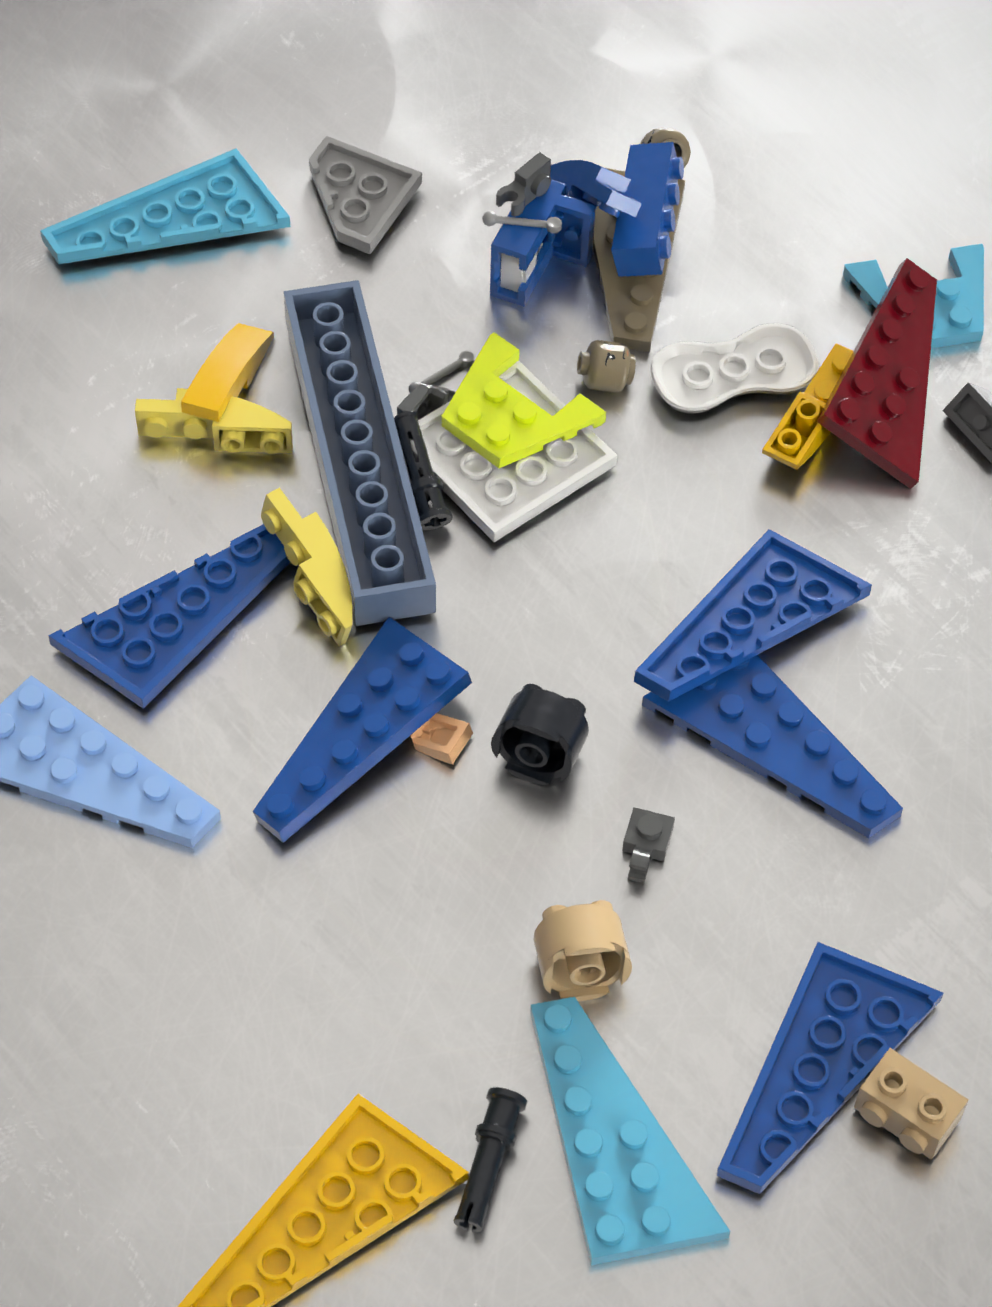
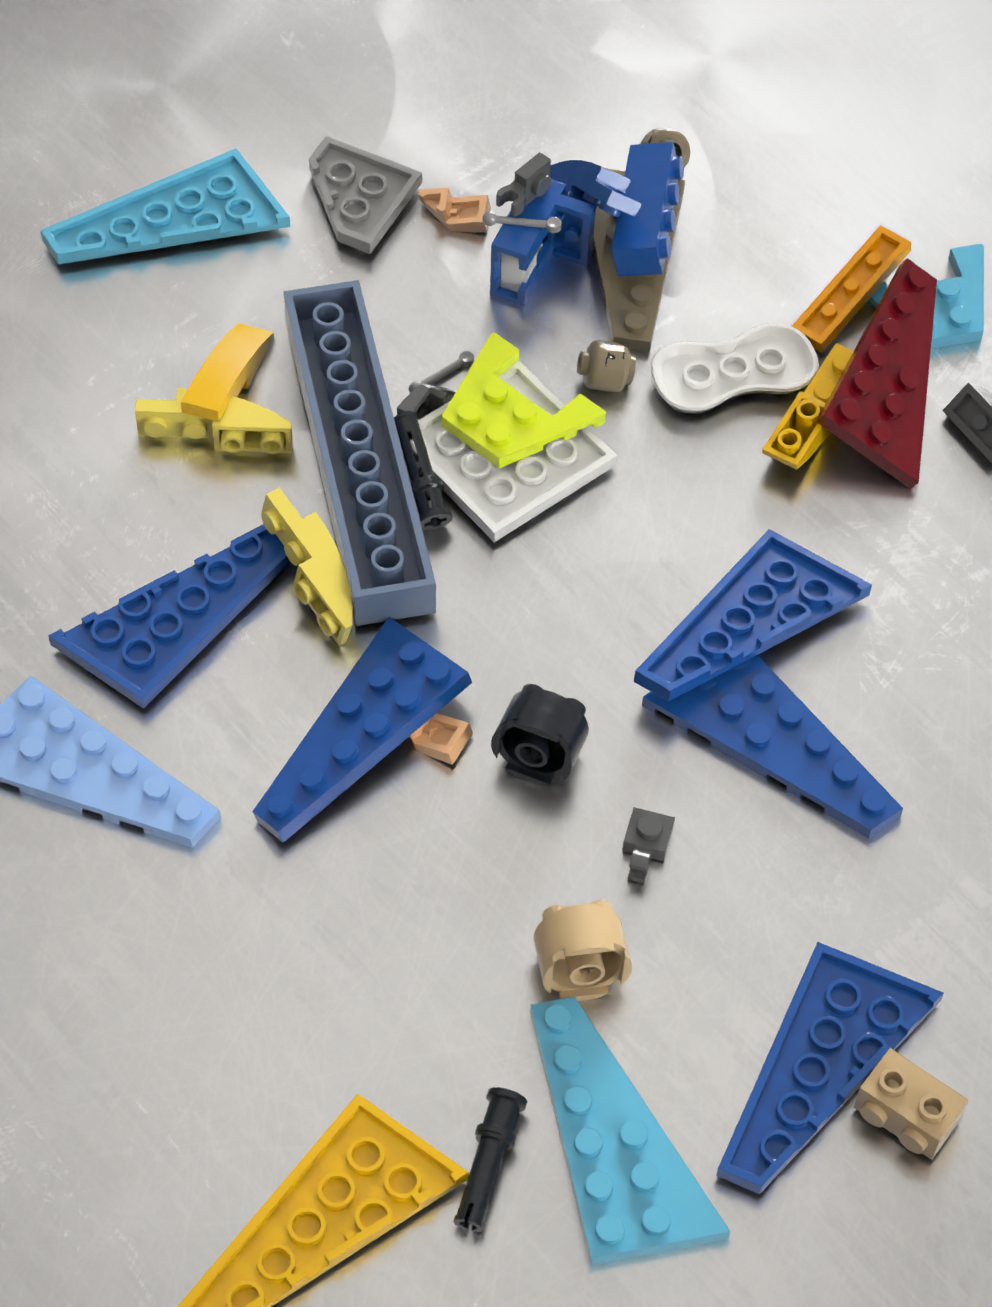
(456, 213): none -> light nougat slope
(852, 287): none -> light orange plate

